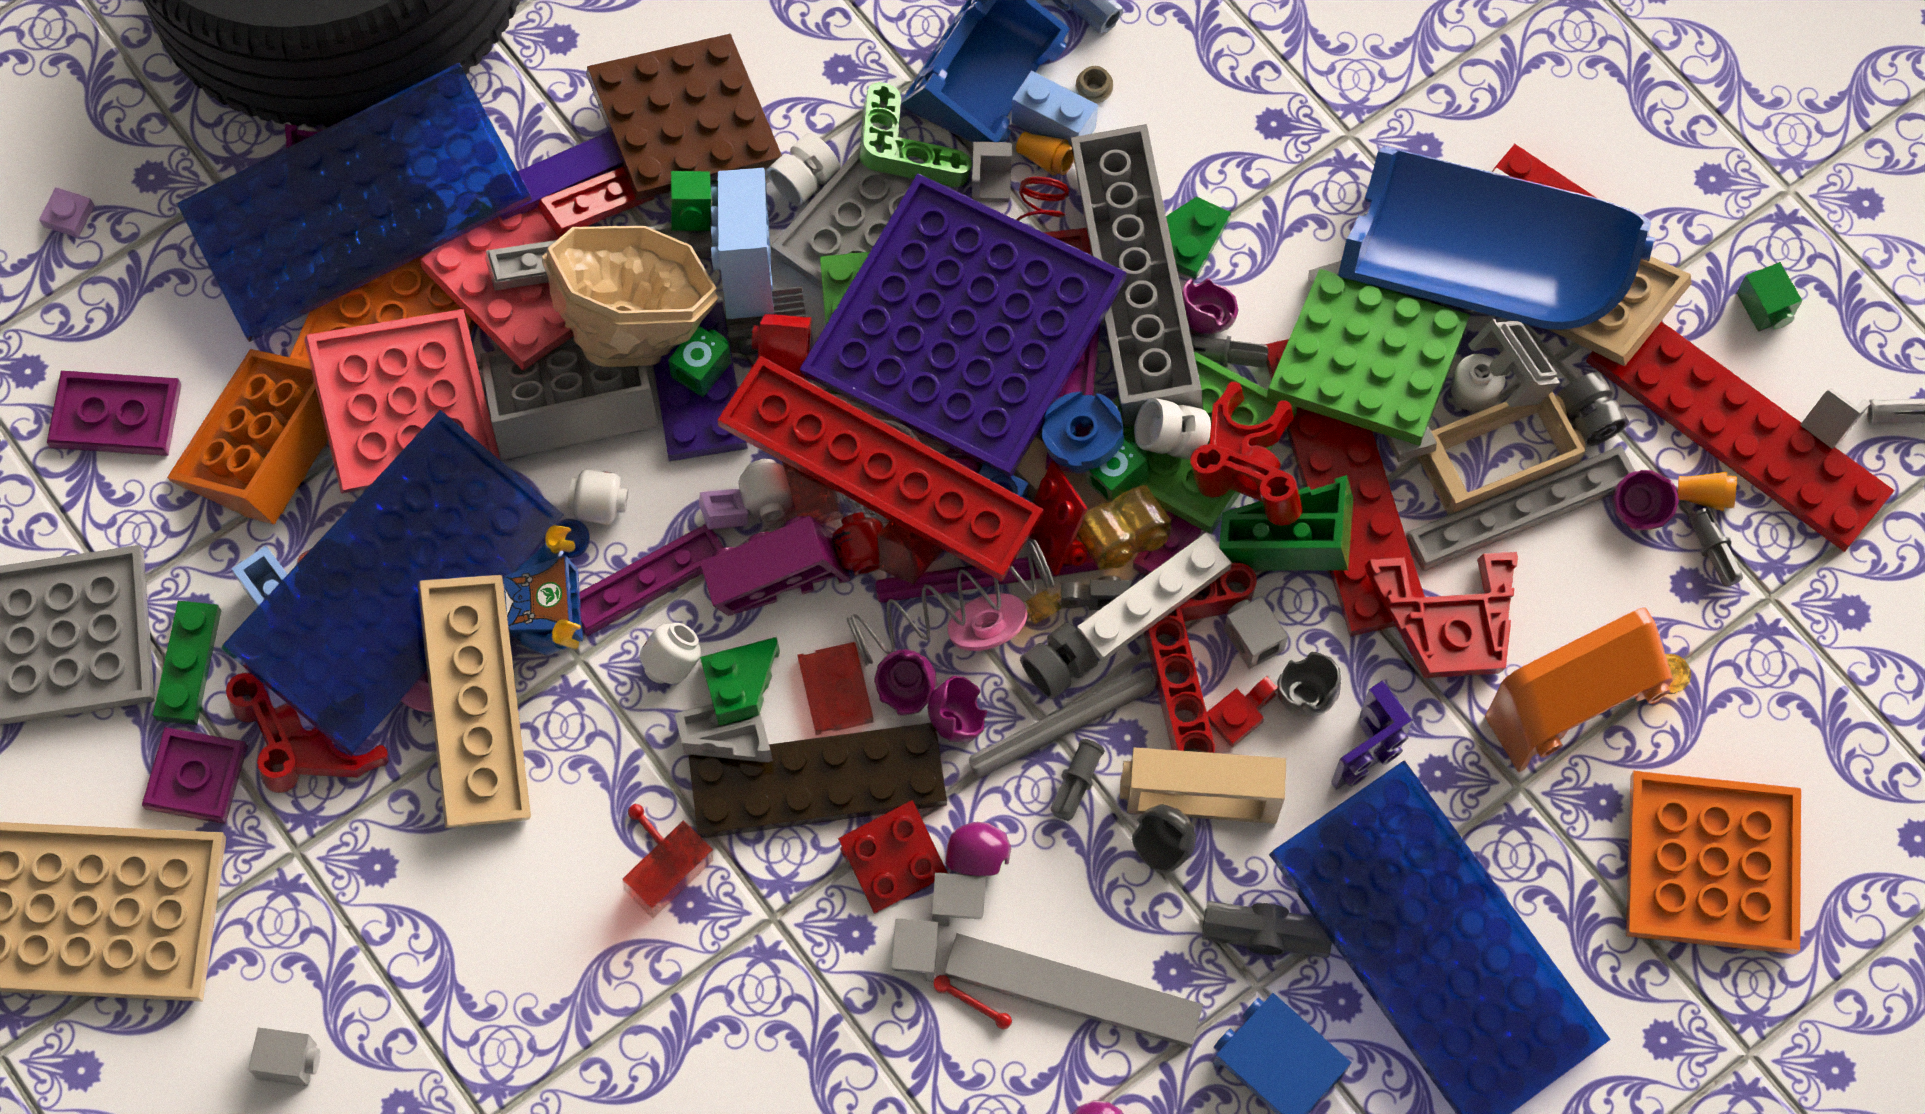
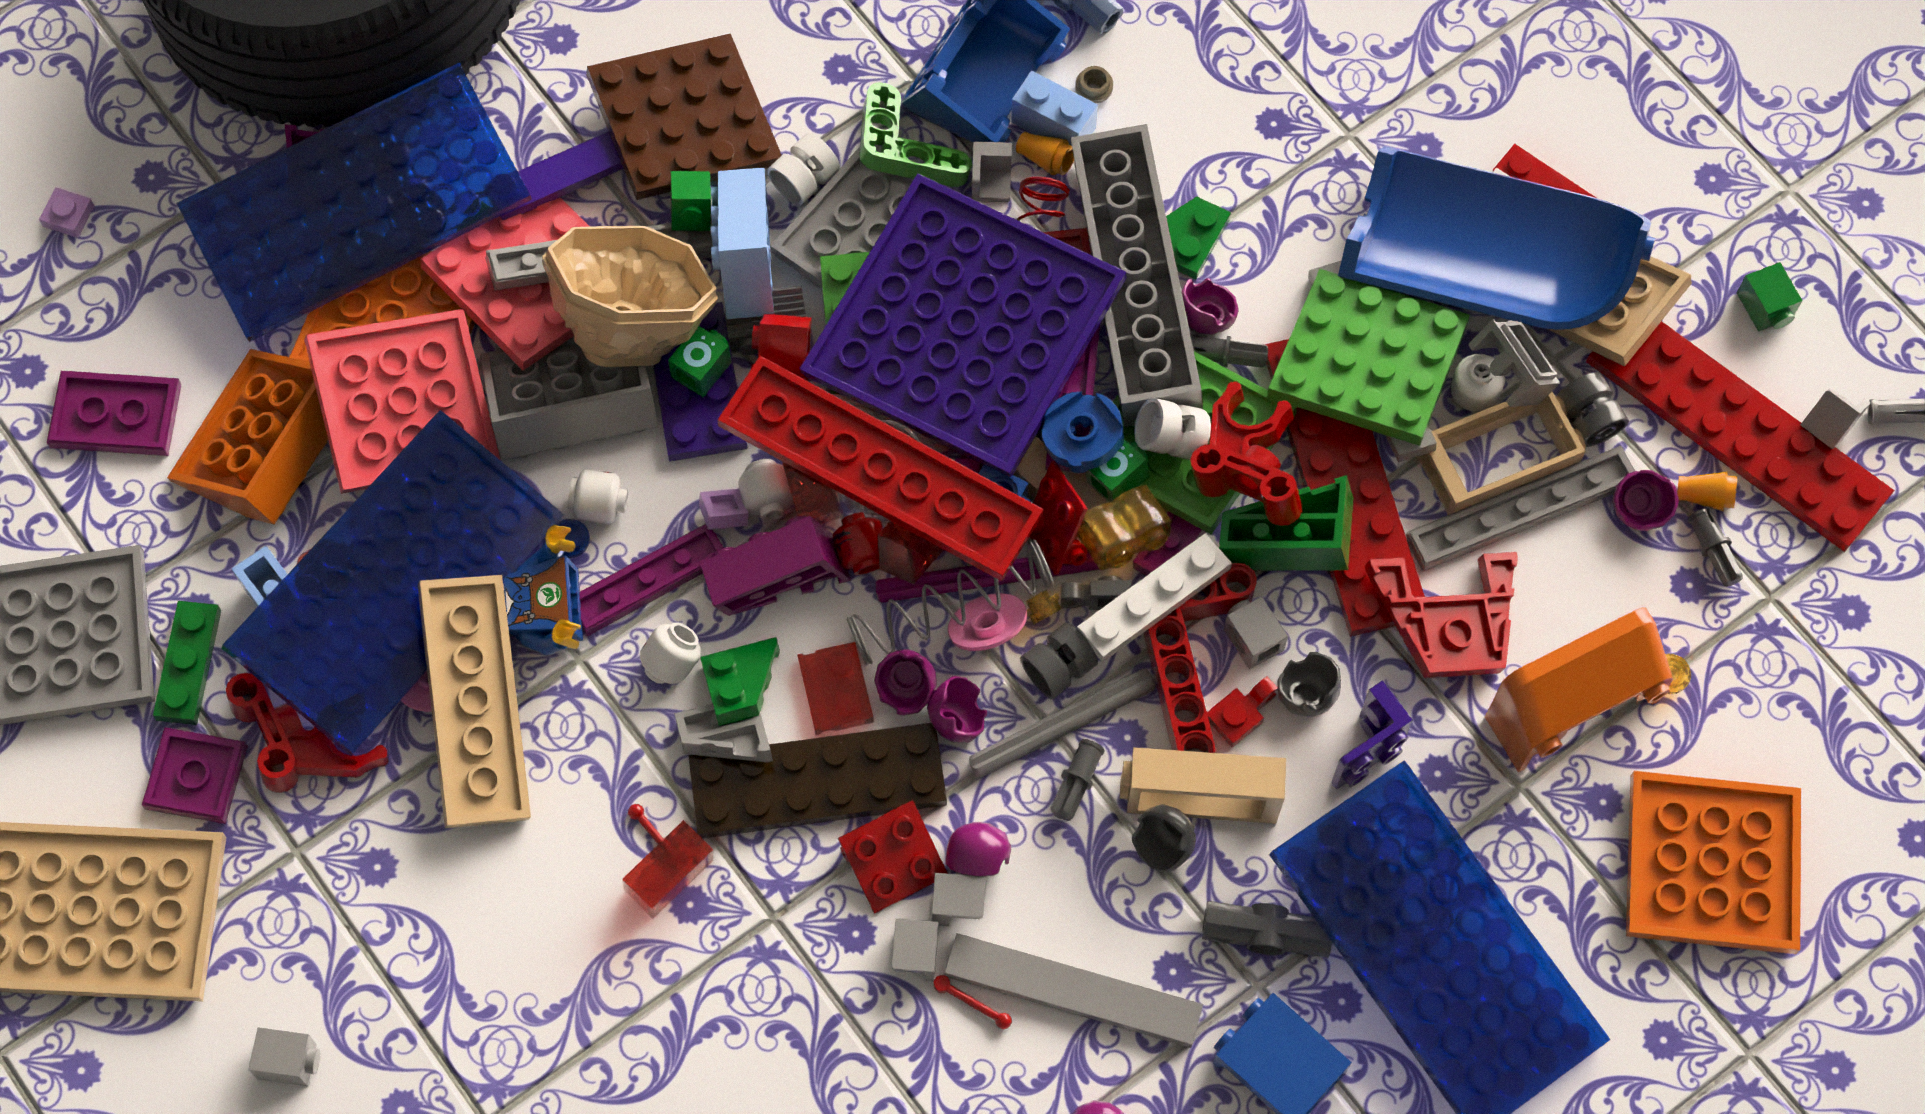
(589, 202): plate -> none

